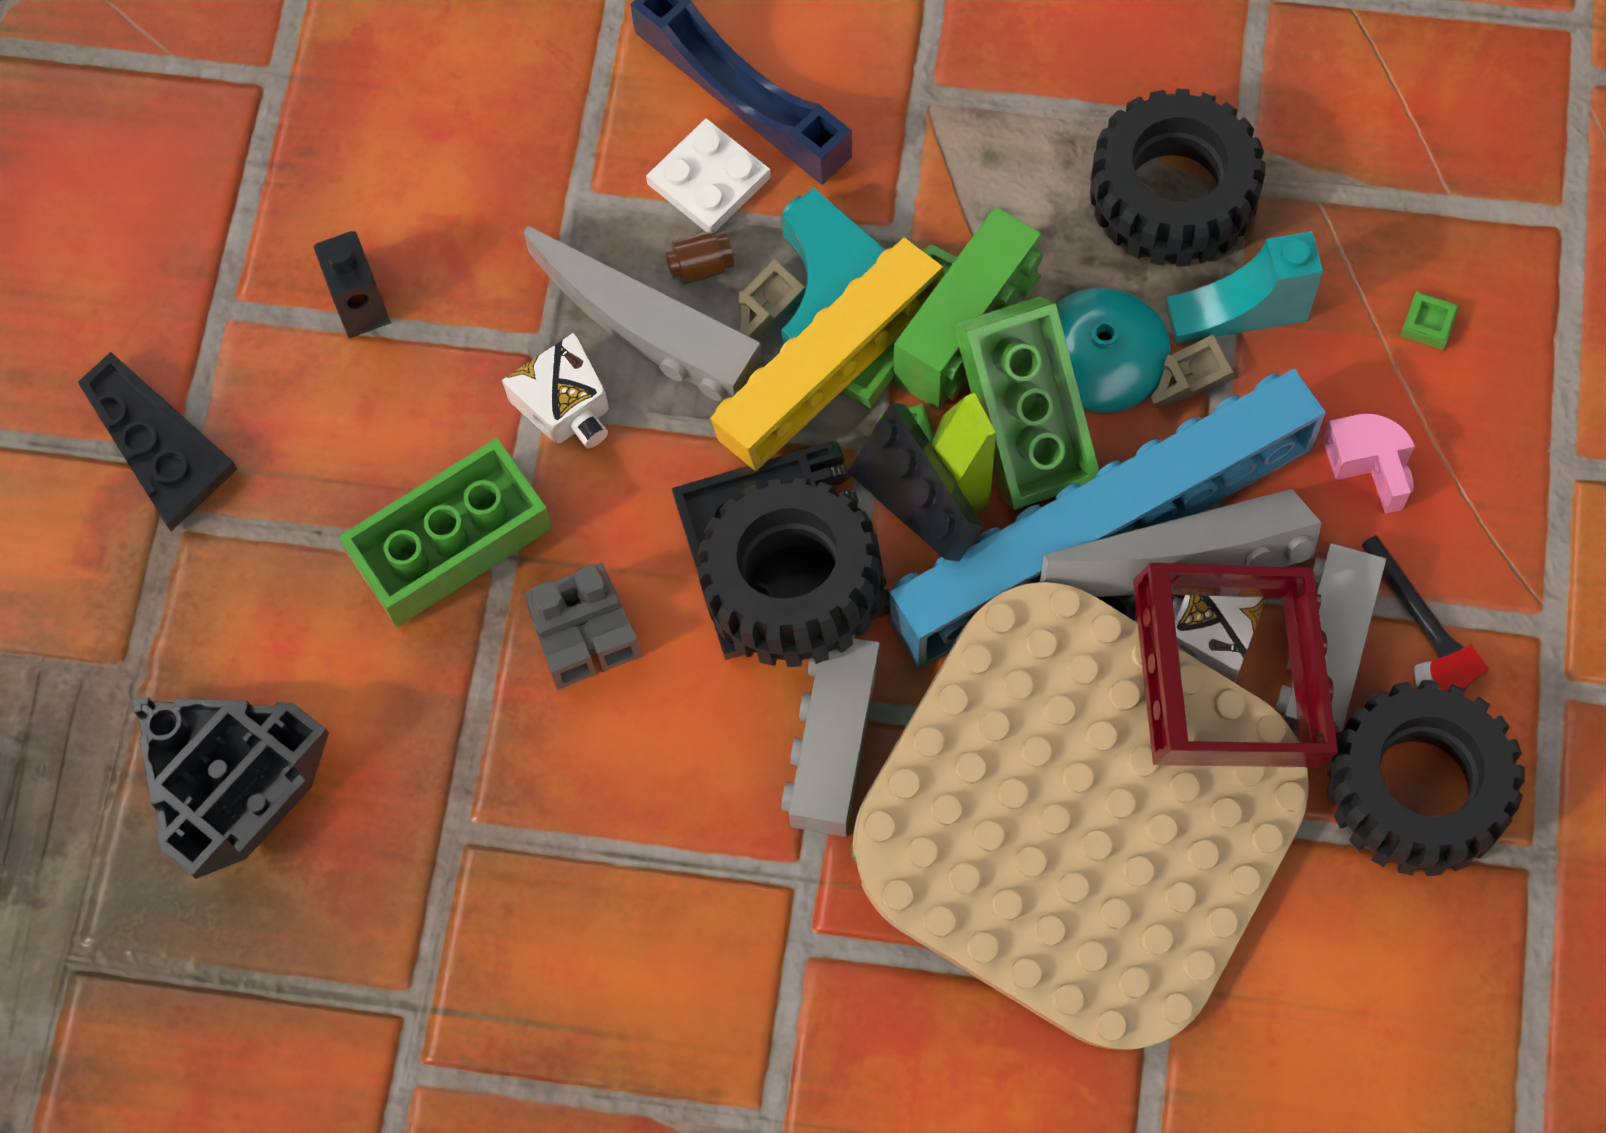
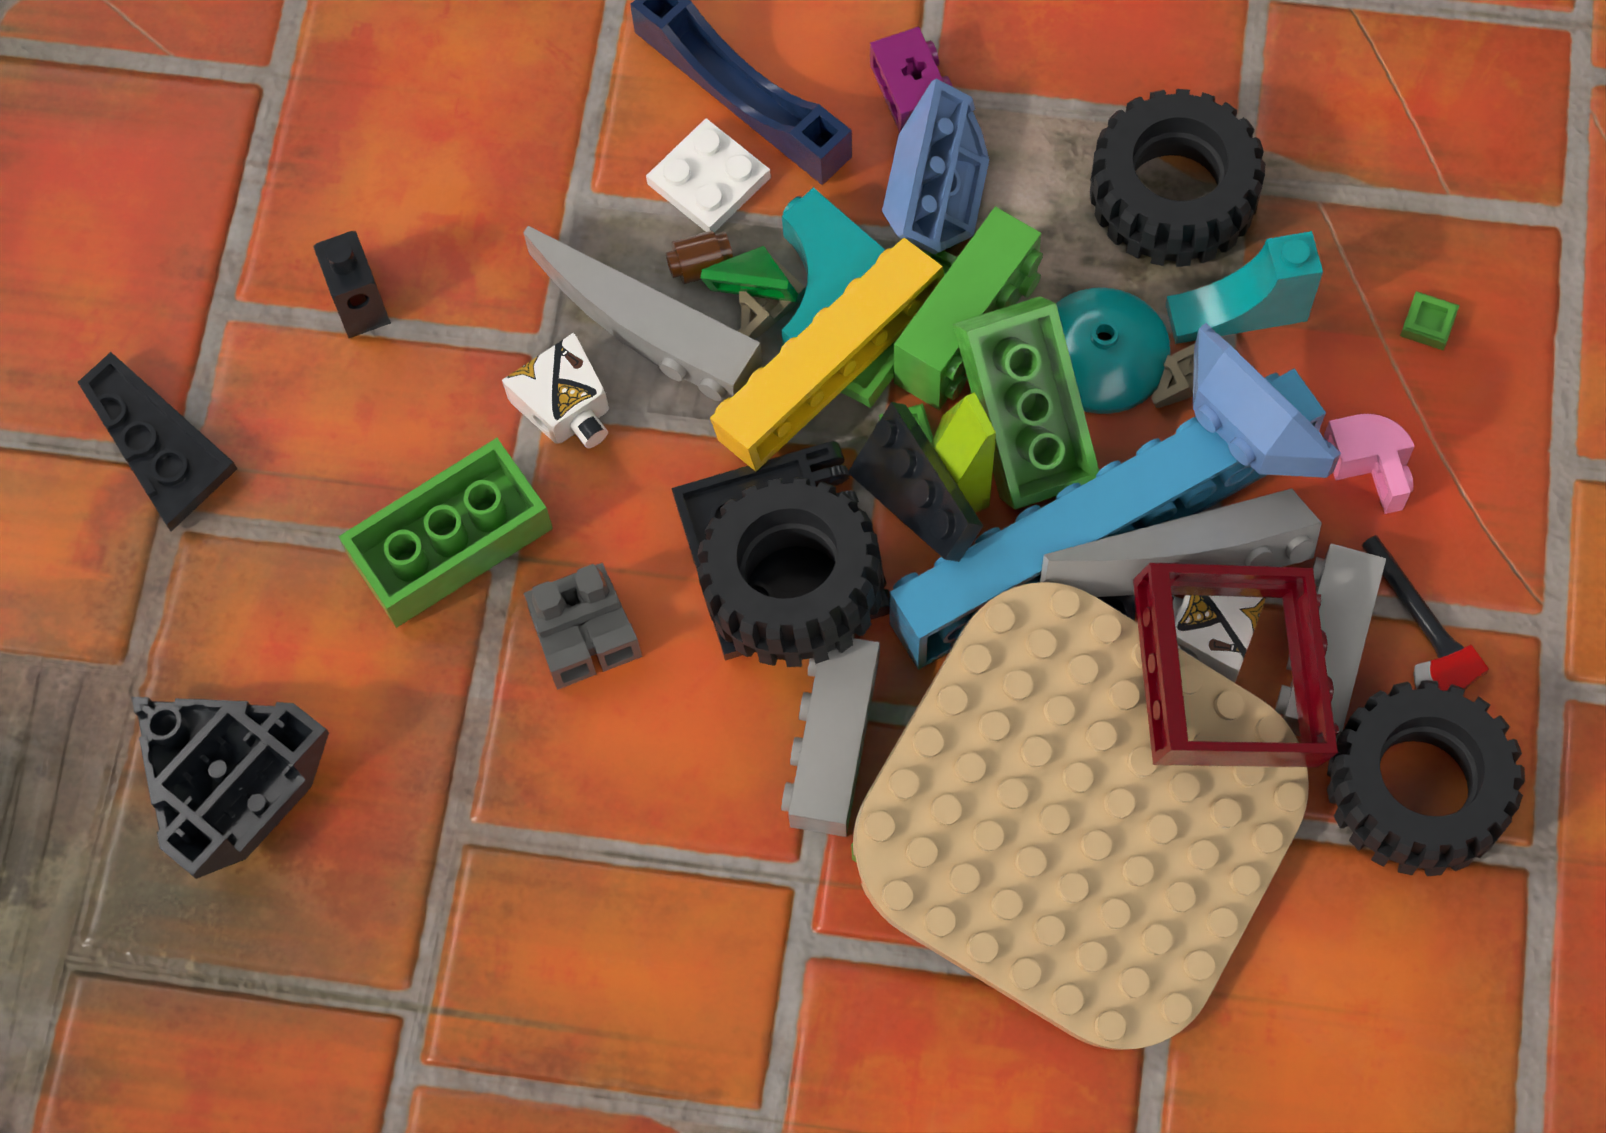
(750, 272): none -> green slope
(904, 70): none -> magenta brick
(937, 171): none -> medium blue wedge
(1253, 415): none -> medium blue wedge

